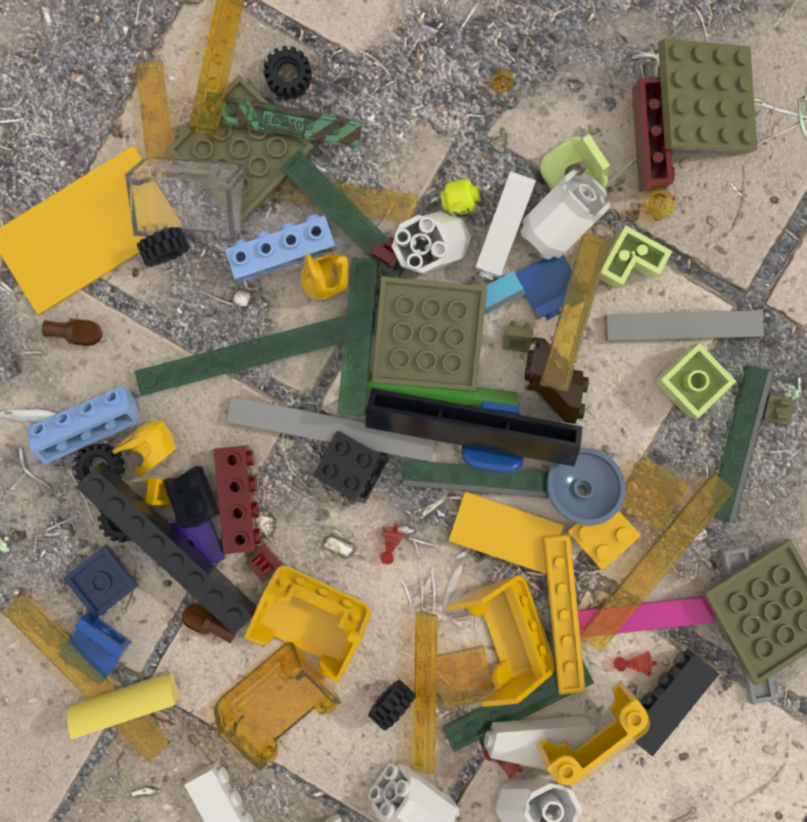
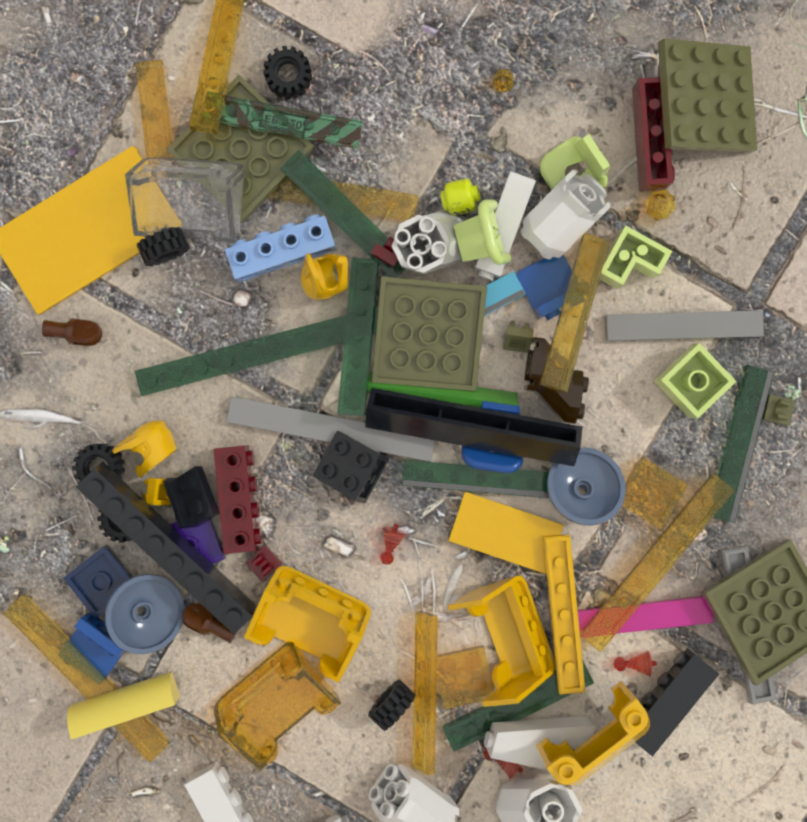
(83, 424): light blue brick -> none
(155, 625): none -> sand blue dish
(480, 237): none -> yellowish green piece
(605, 540): yellow plate -> none

